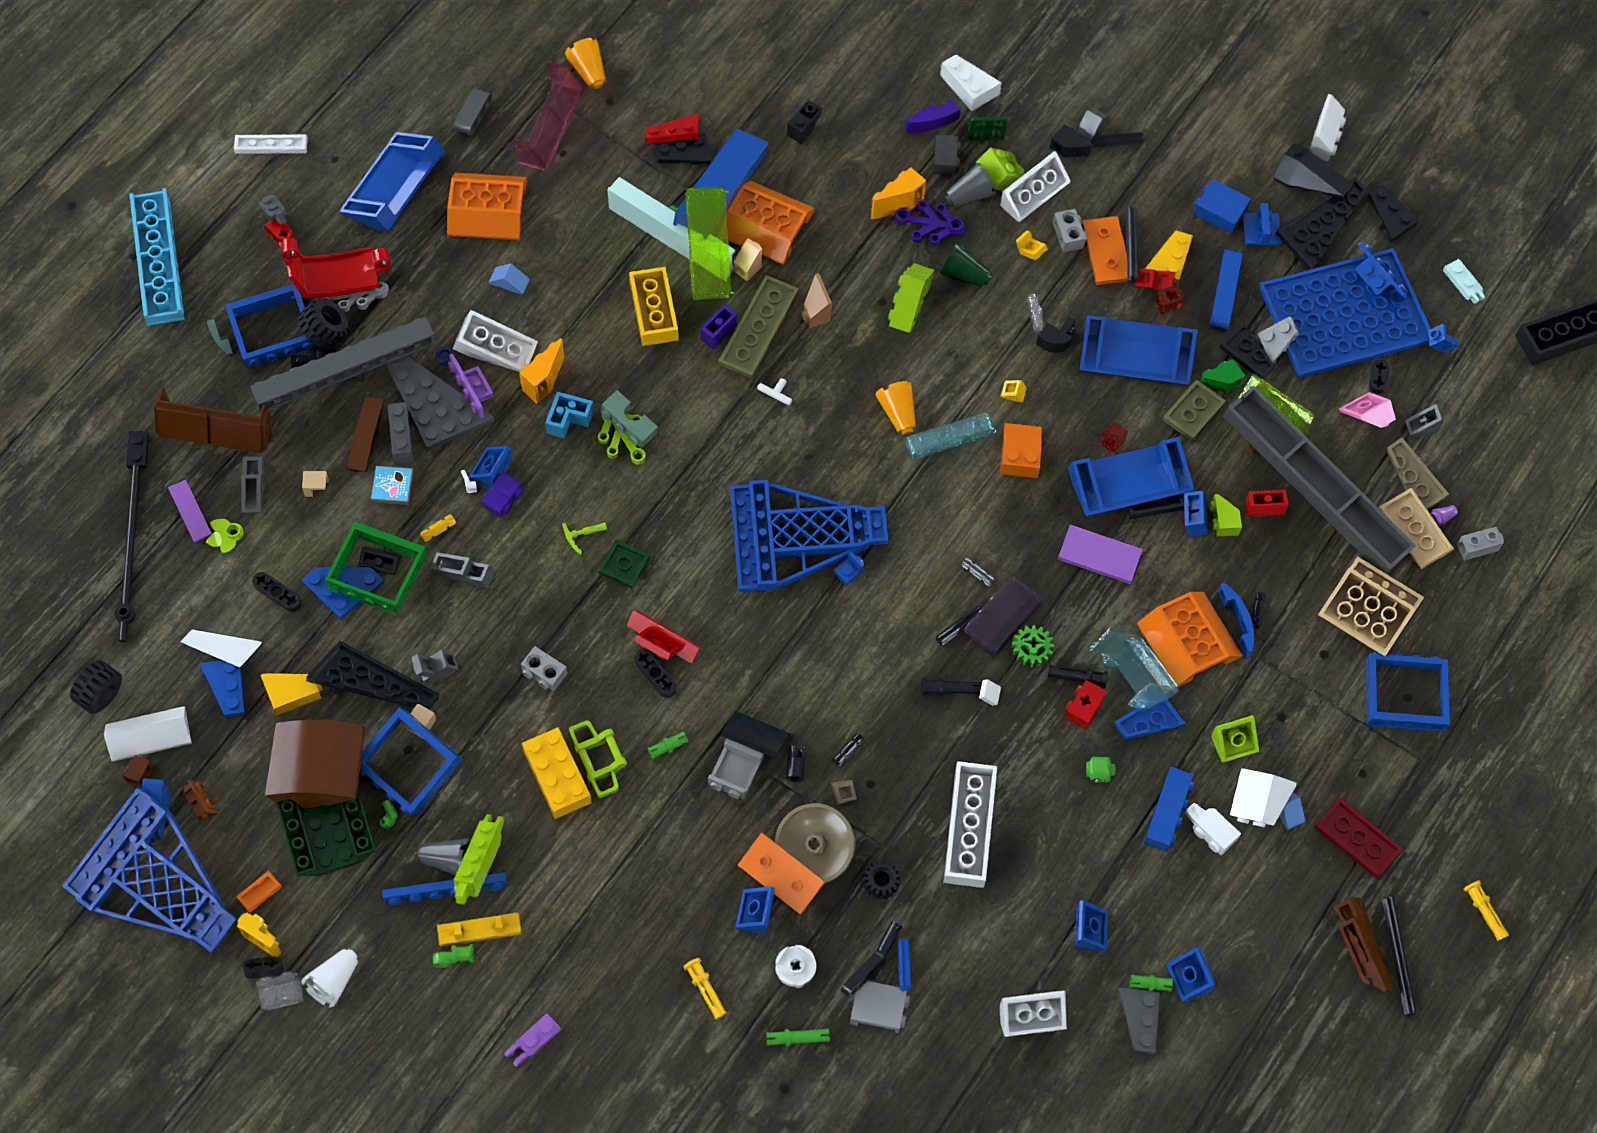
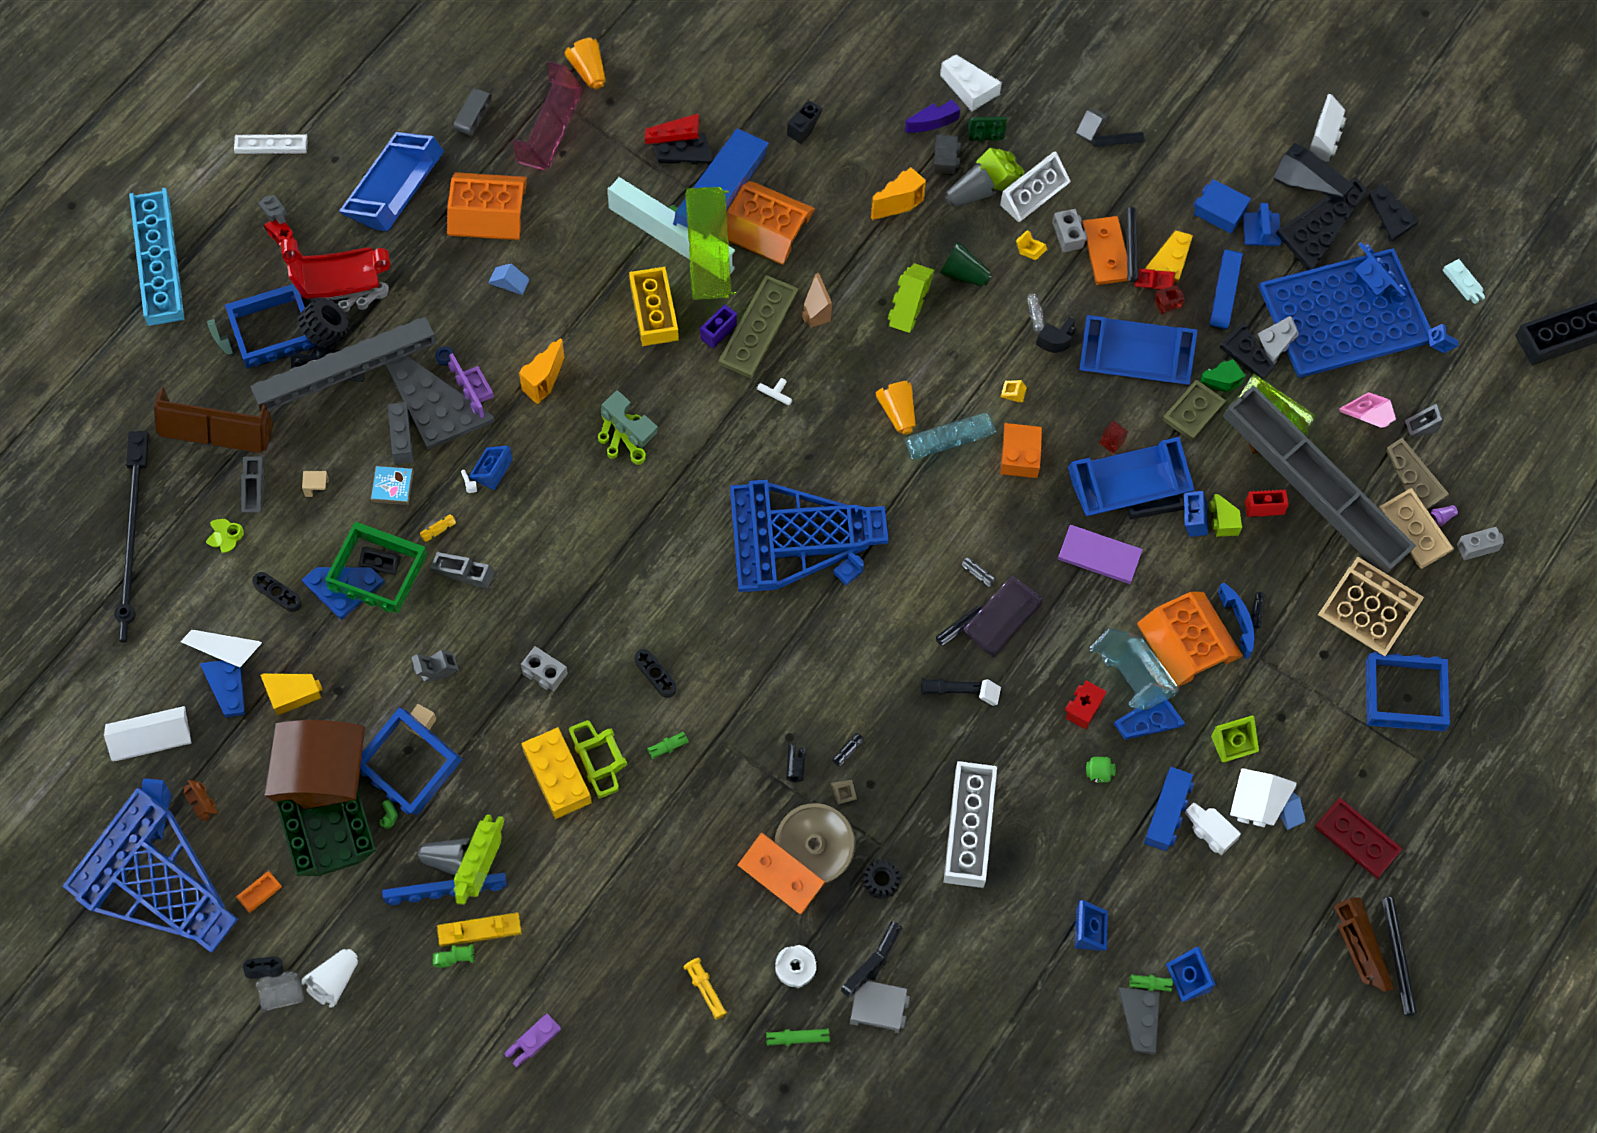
(96, 686): black tyre -> none
(138, 769): reddish brown brick -> none
(190, 511): medium lavender slope -> none
(257, 933): yellow plate -> none
(363, 675): black wing -> none
(365, 434): reddish brown slope -> none
(494, 342): white slope -> none
(502, 495): dark purple brick -> none
(568, 410): dark azure brick -> none
(587, 530): lime piece -> none
(624, 564): dark green plate -> none
(661, 639): red bracket -> none
(735, 769): light grey panel -> none
(748, 260): light nougat slope -> none
(755, 734): black tile -> none
(755, 909): blue slope -> none
(904, 965): blue axle -> none
(932, 222): dark purple plant -> none
(1033, 1013): white slope -> none
(1041, 643): bright green gear -> none
(1069, 143): black slope -> none
(1072, 674): black pin -> none
(1383, 377): black beam -> none
(1481, 901): yellow pin -> none

